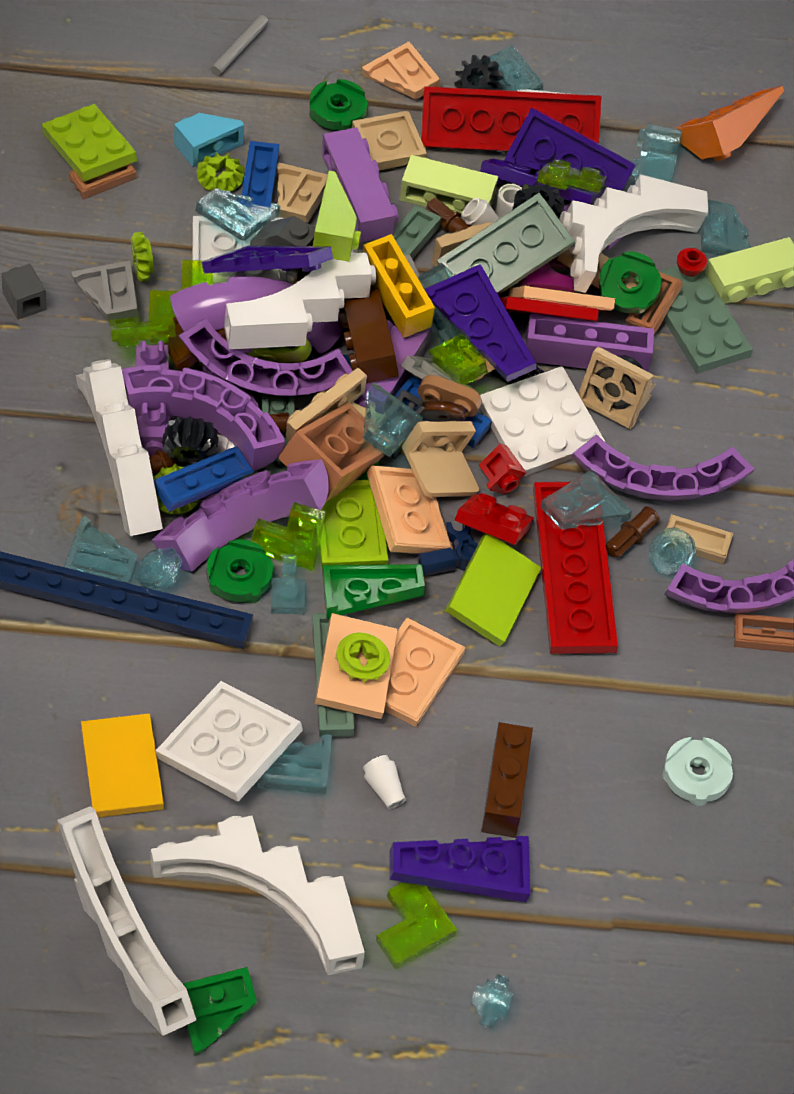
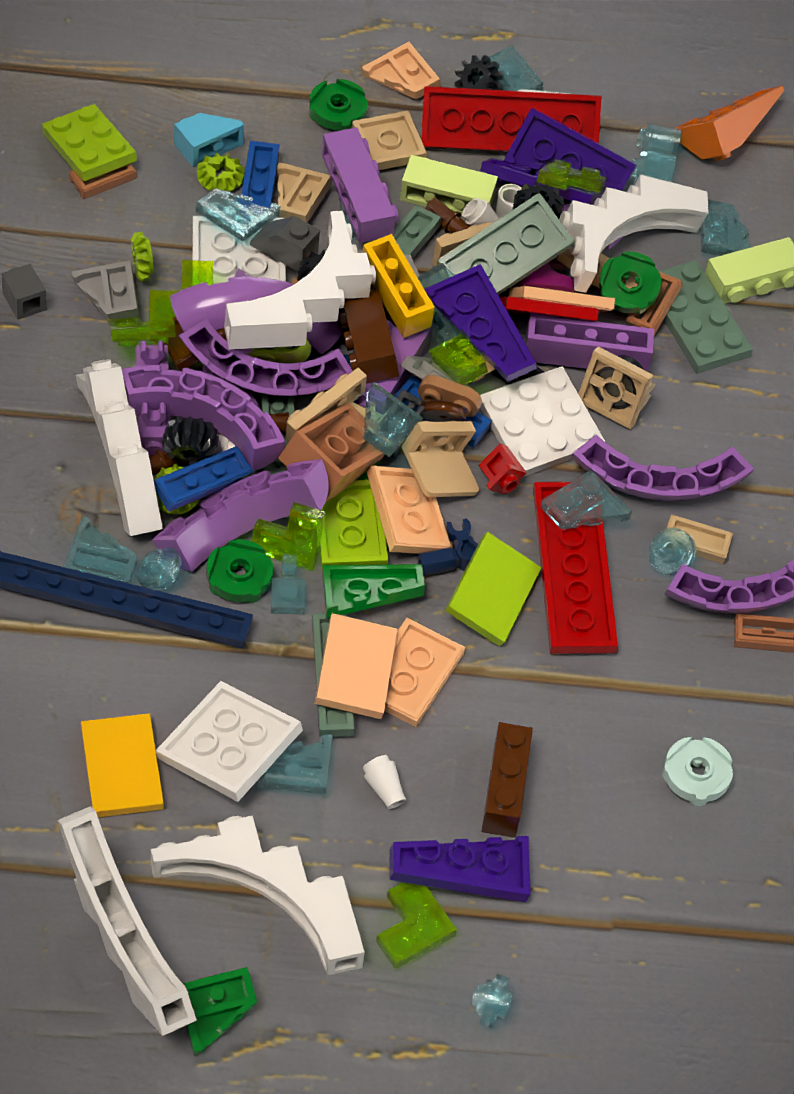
(239, 45): light grey bar -> none
(269, 258): dark purple wing -> none
(336, 221): lime slope -> none
(373, 650): lime gear -> none
(494, 519): red plate -> none
(632, 532): reddish brown axle -> none
(691, 261): red plate -> none

